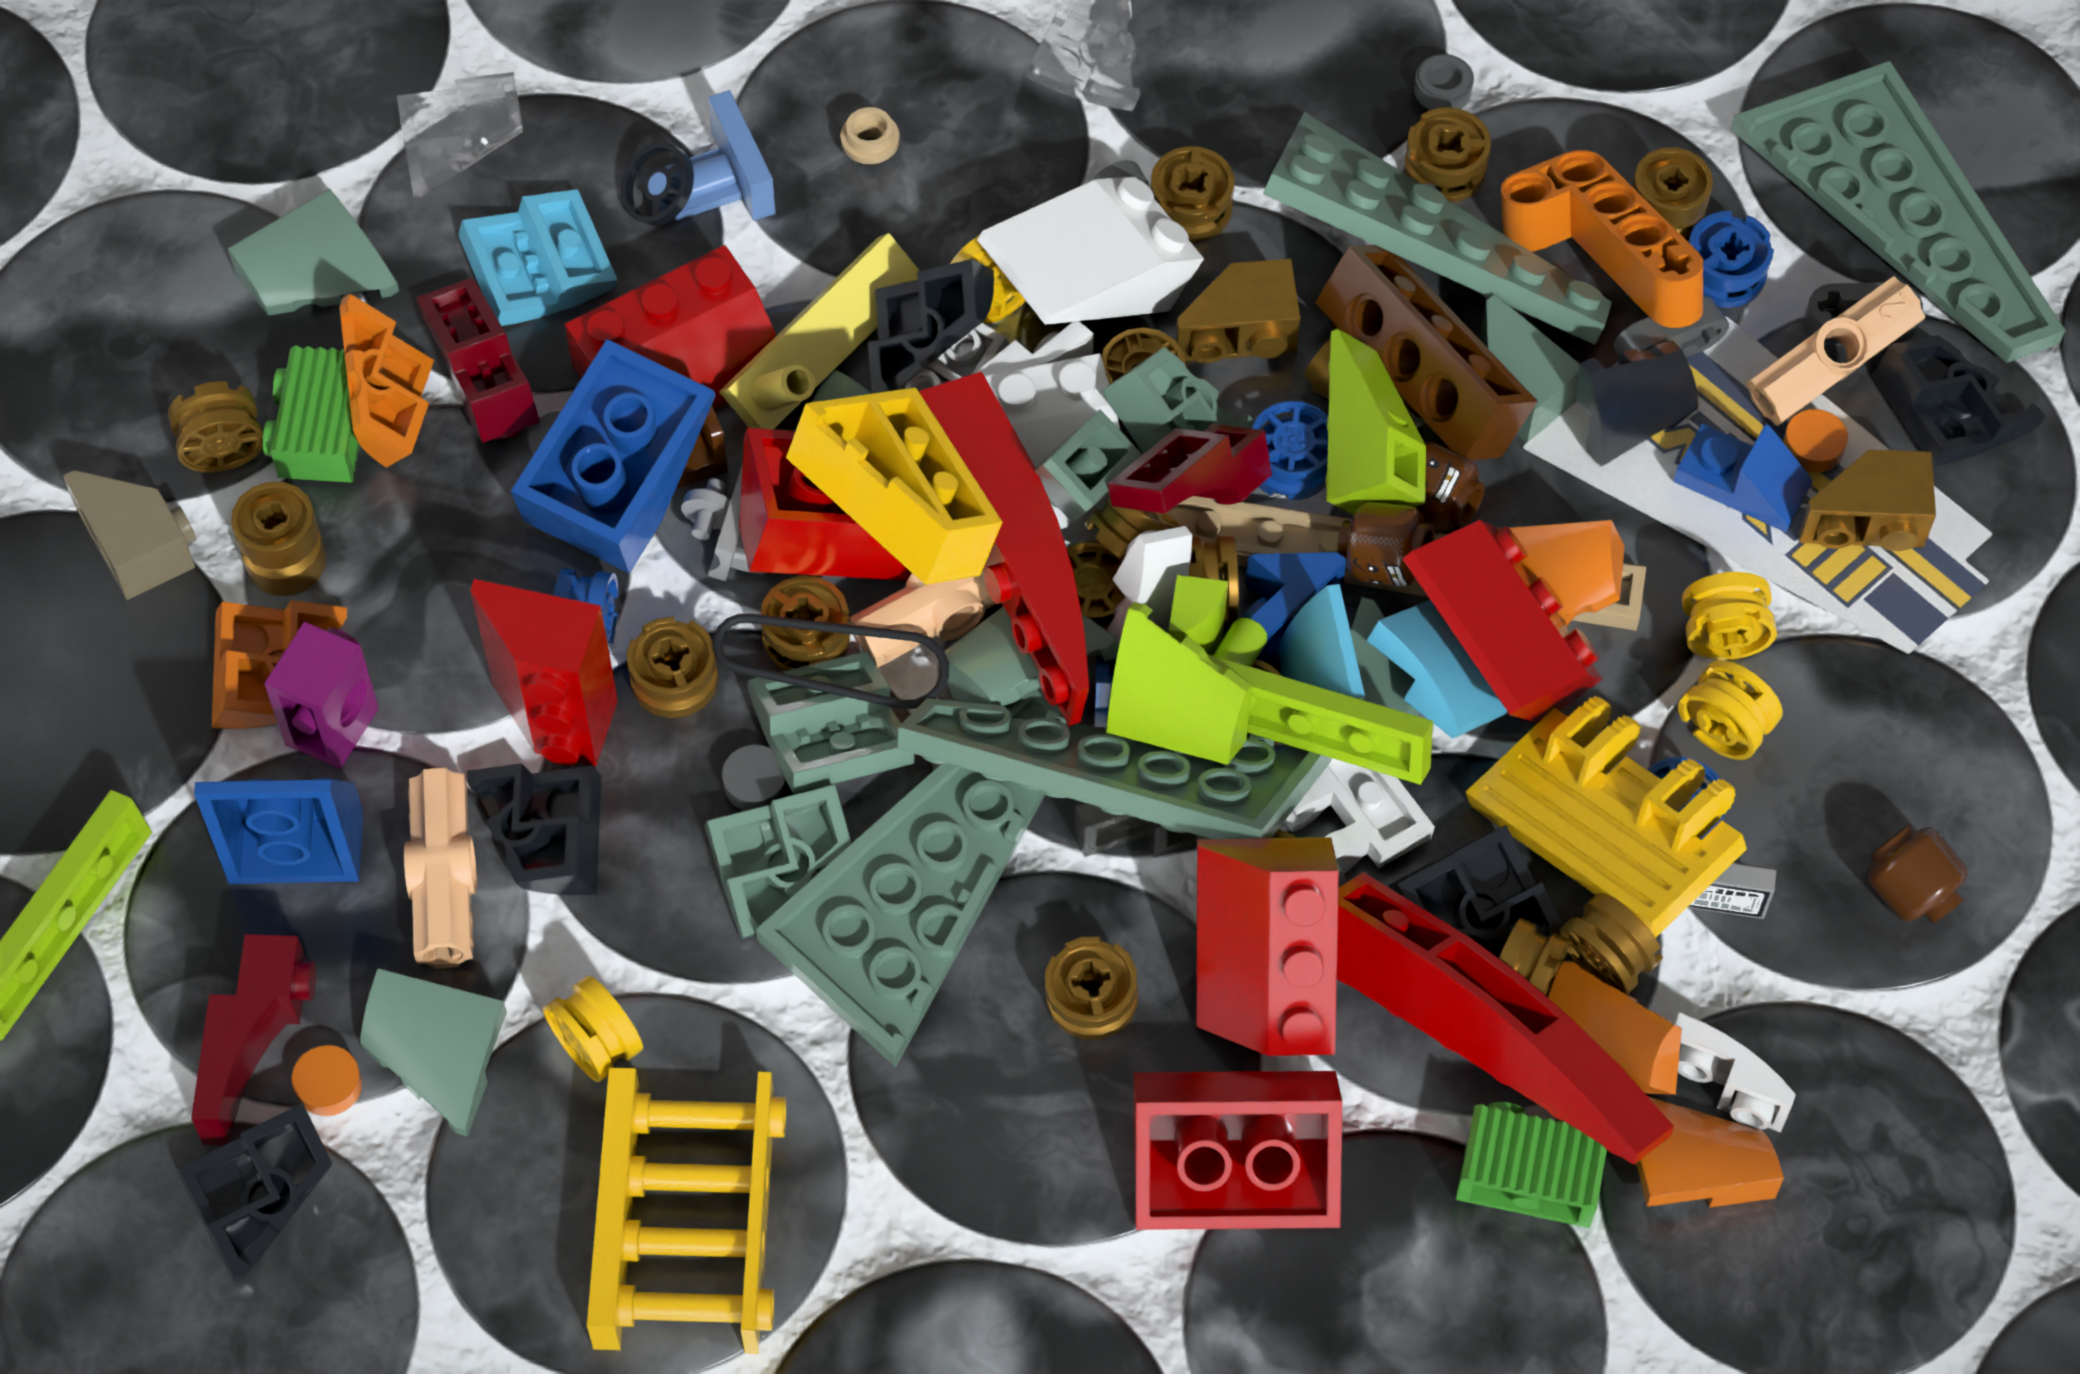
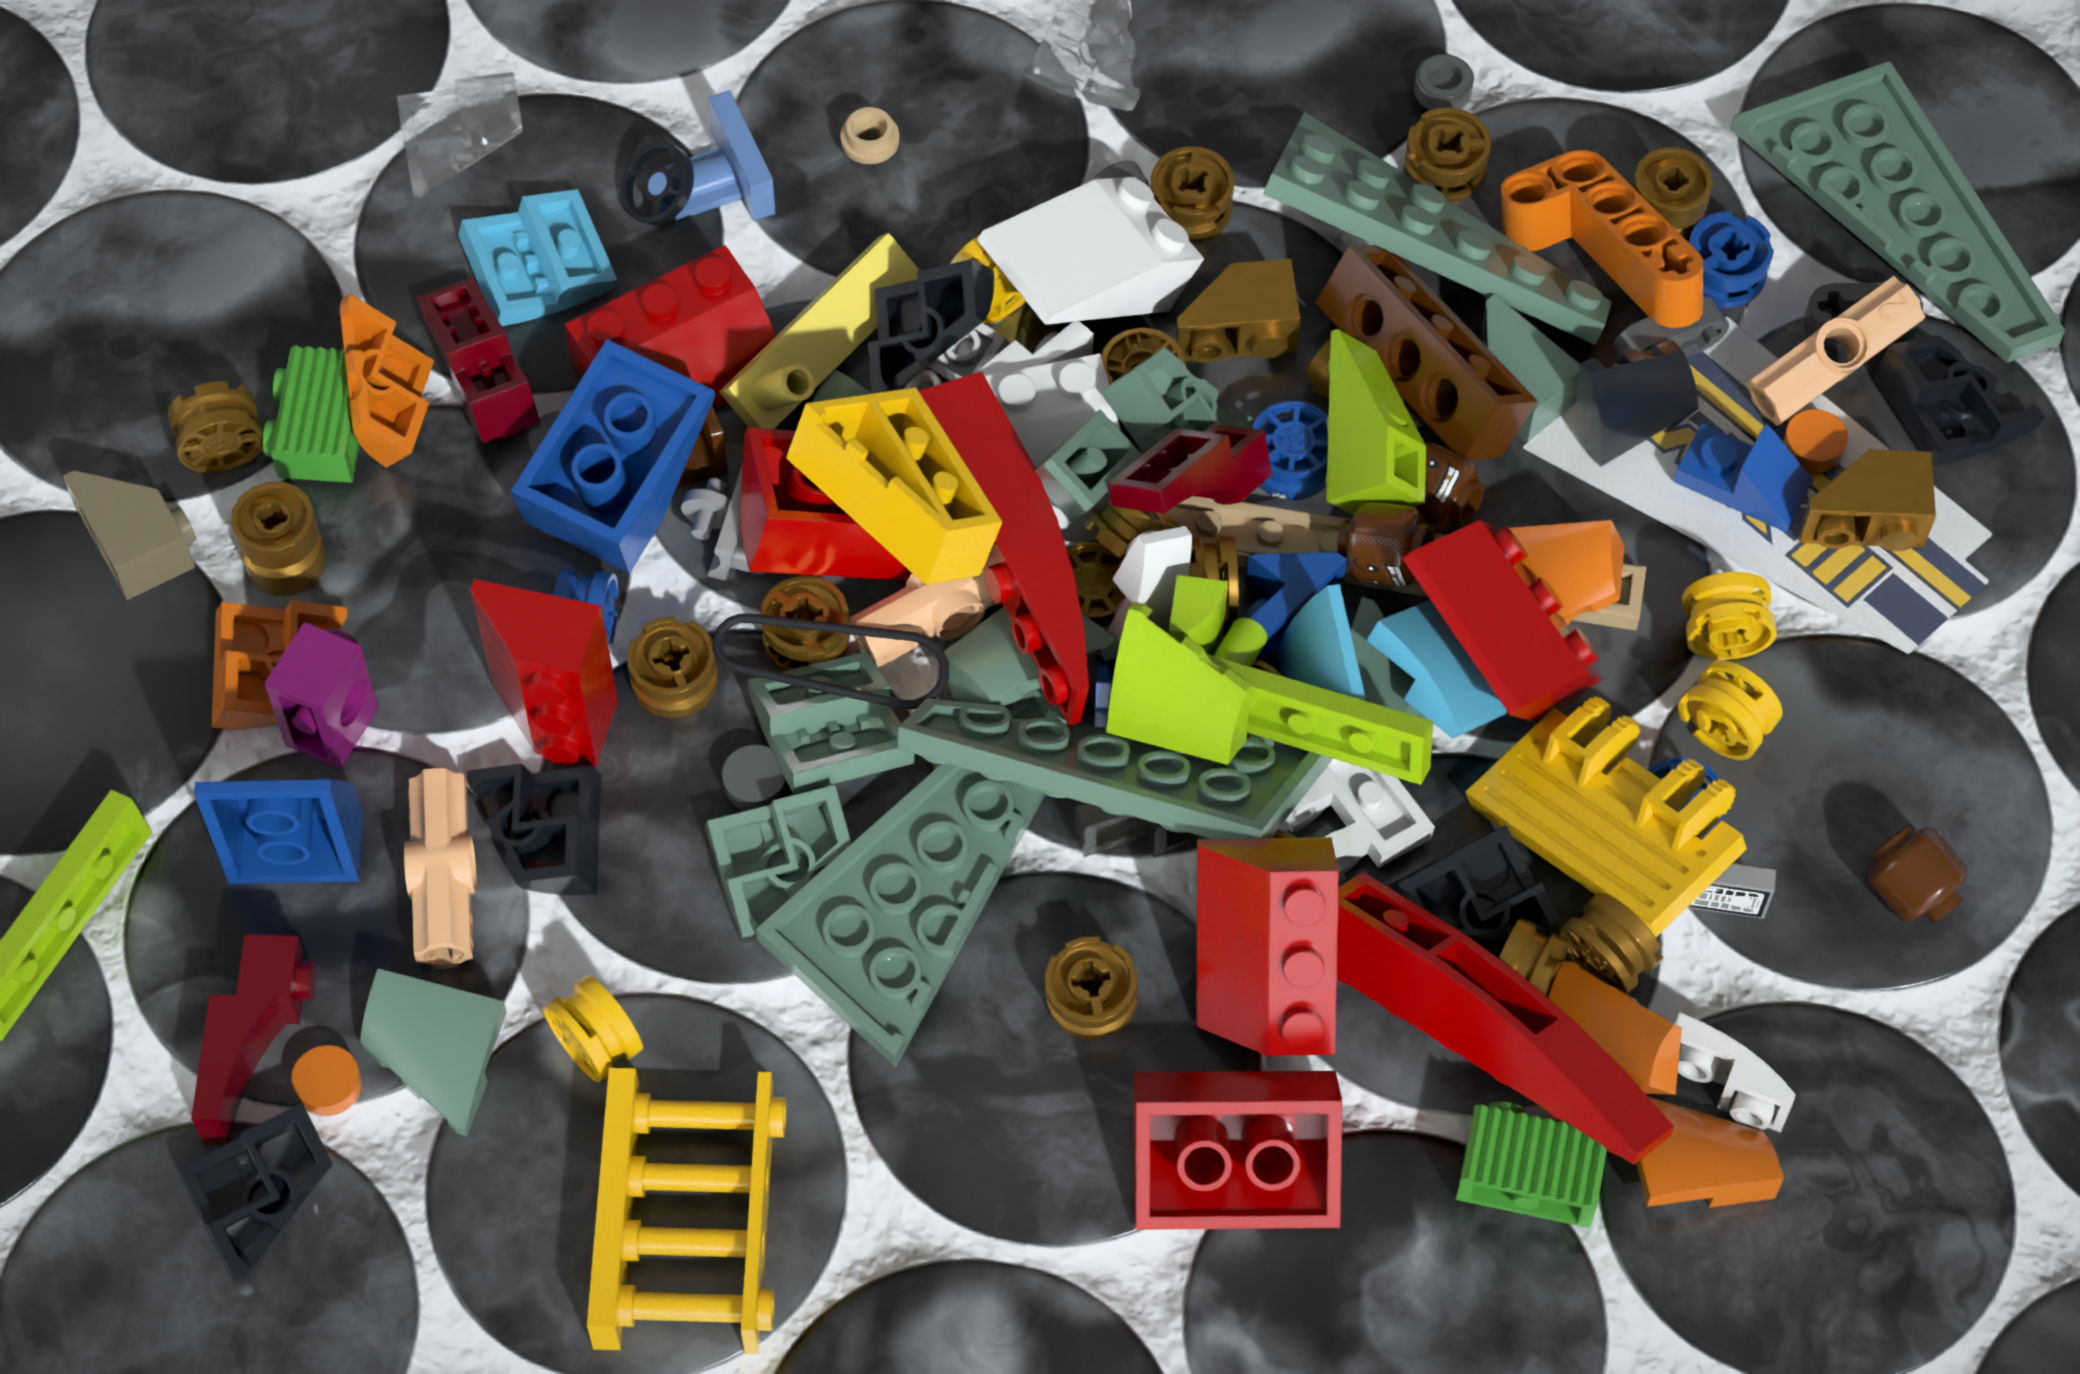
(310, 259): sand green slope -> none

